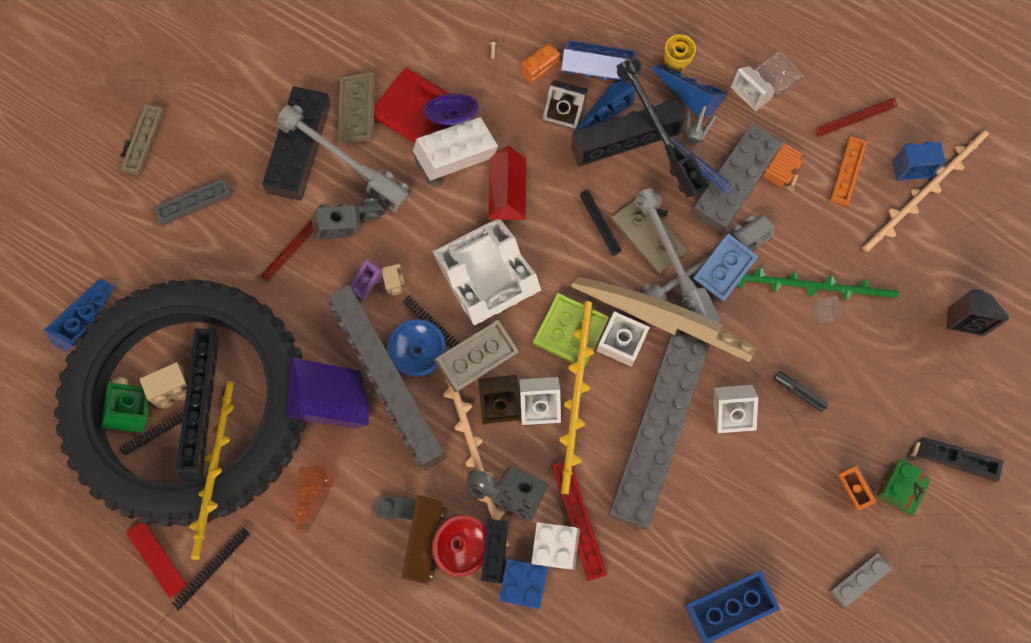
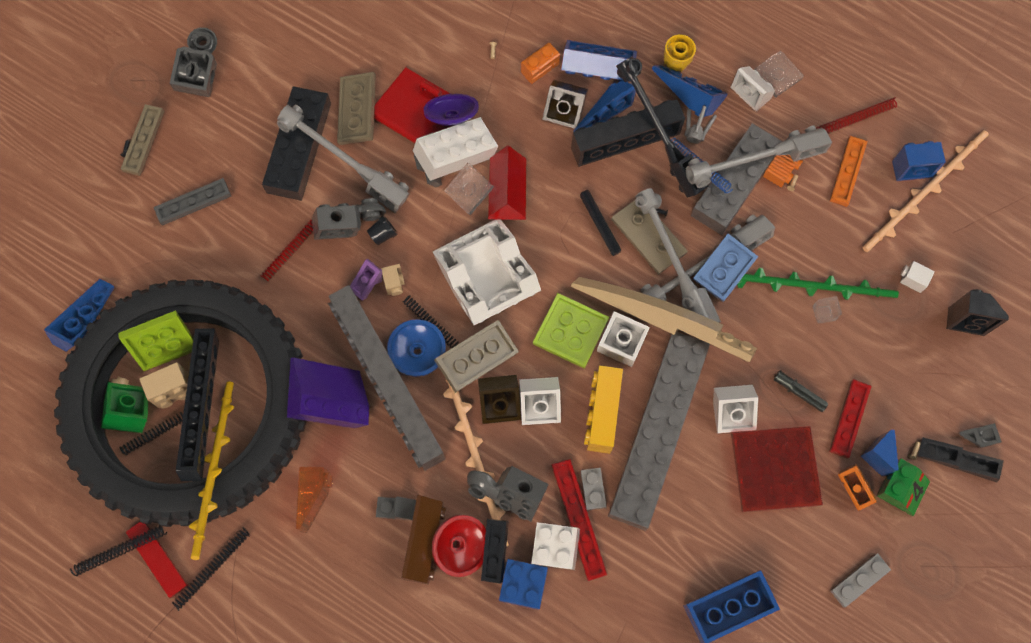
(117, 550): none -> black piece
(158, 340): none -> lime plate
(195, 65): none -> dark grey brick
(382, 230): none -> black piece
(469, 188): none -> clear tile
(574, 404): yellow plant -> none
(593, 489): none -> light grey plate
(604, 410): none -> yellow brick
(776, 469): none -> clear red plate
(797, 145): none -> light grey bar
(850, 418): none -> red tile
(883, 454): none -> blue slope
(916, 276): none -> white brick
(982, 436): none -> dark grey slope

